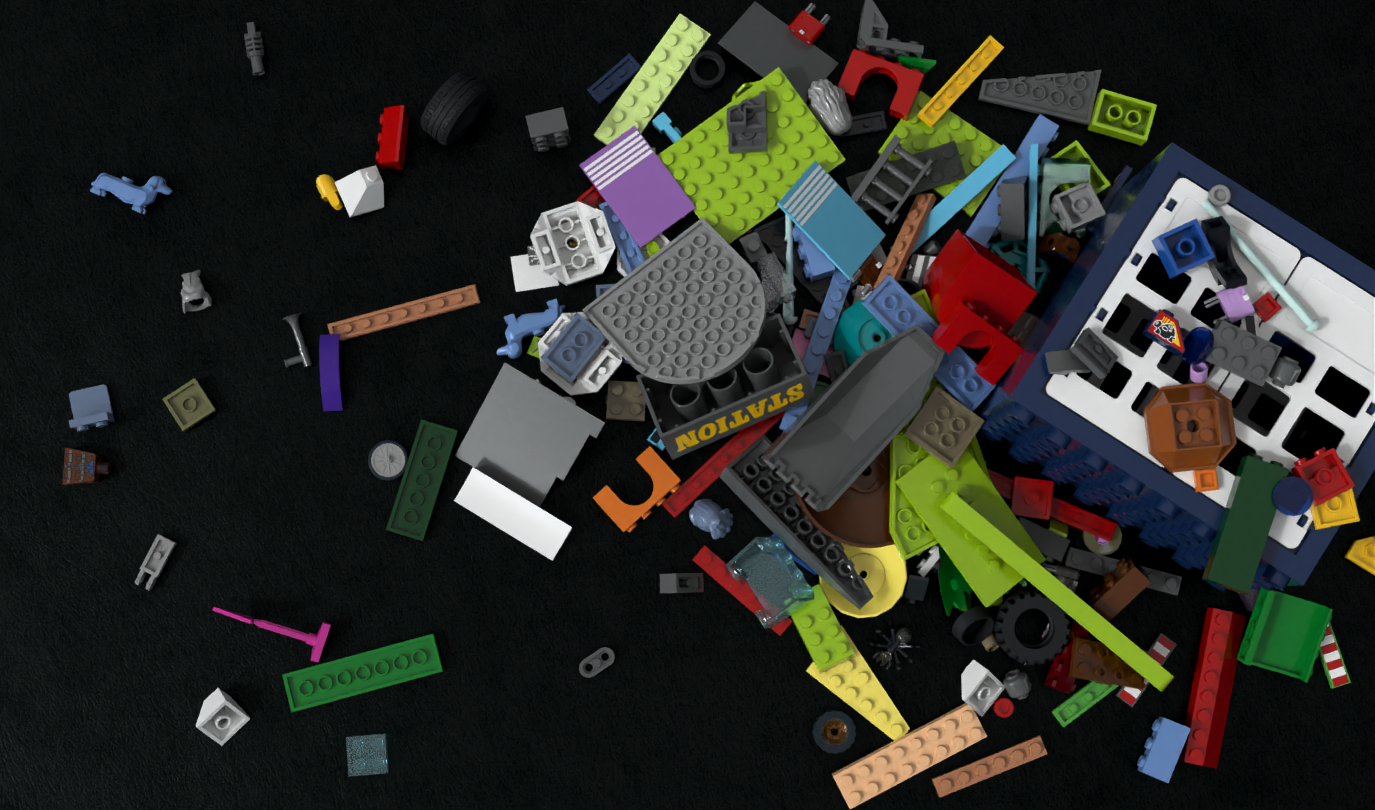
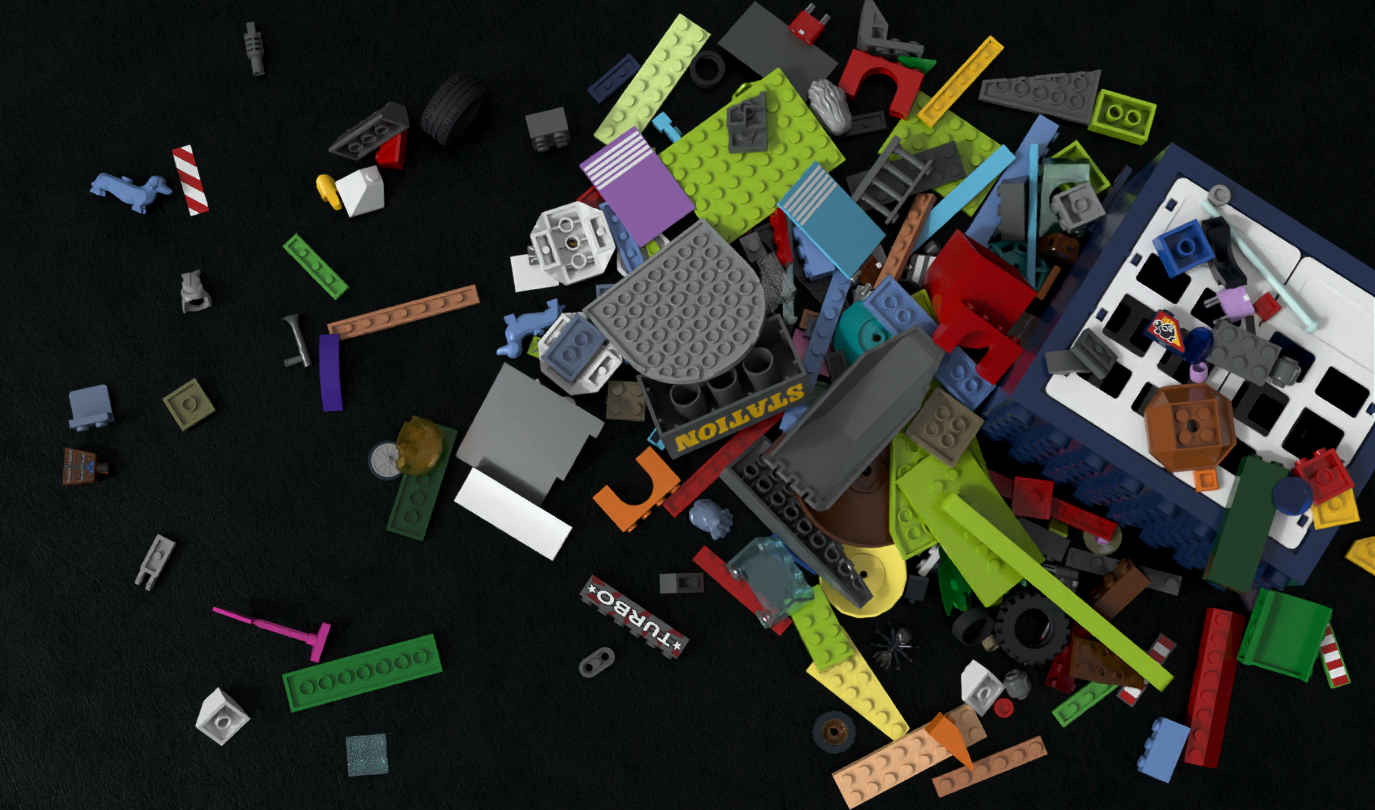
(190, 180): none -> sticker
(316, 267): none -> bright green tile
(372, 132): none -> dark grey slope
(418, 446): none -> clear yellow cylinder
(634, 616): none -> brick
(781, 237): none -> red plate
(948, 735): none -> orange slope
(1047, 283): none -> orange tile

